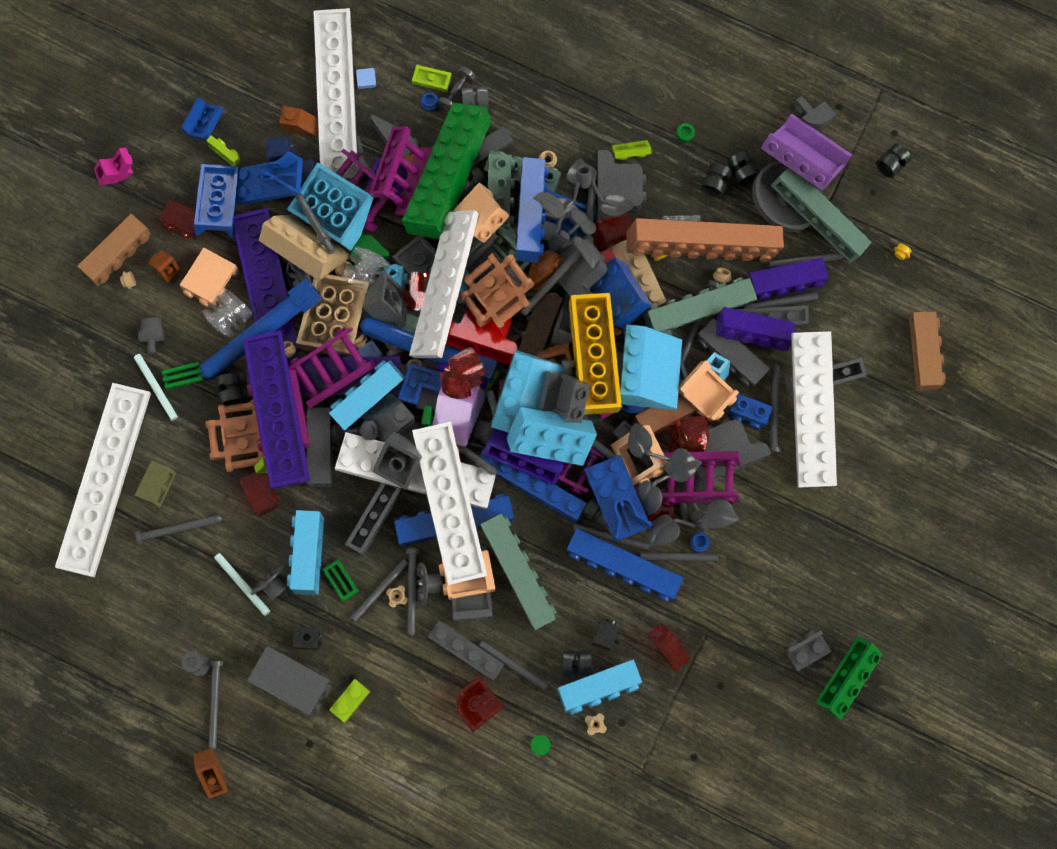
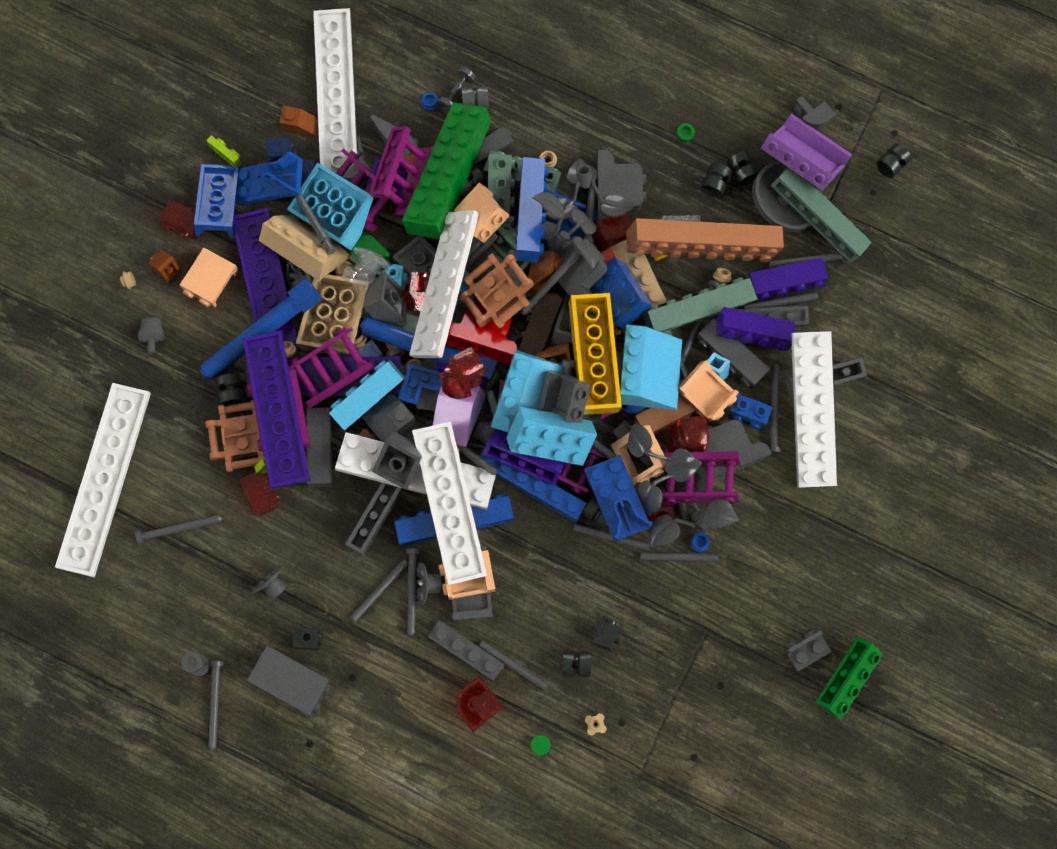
(114, 169): dark pink brick -> none
(114, 250): medium nougat brick -> none
(155, 386): light aqua bar -> none
(155, 483): olive hinge -> none
(166, 379): green tile -> none
(201, 120): blue bracket -> none
(210, 773): dark orange slope -> none
(227, 313): clear wheel -> none
(242, 584): light aqua bar -> none
(307, 552): medium azure brick -> none
(349, 594): green tile -> none
(349, 700): lime plate -> none
(366, 78): light blue tile -> none
(368, 430): dark grey wheel -> none
(397, 591): tan plate -> none
(428, 416): green tile -> none
(431, 78): lime plate -> none
(518, 572): sand green brick -> none
(599, 686): medium azure brick -> none
(624, 565): blue brick -> none
(626, 150): lime plate -> none
(669, 647): clear red brick -> none
(902, 251): yellow plate -> none
(926, 351): medium nougat brick -> none

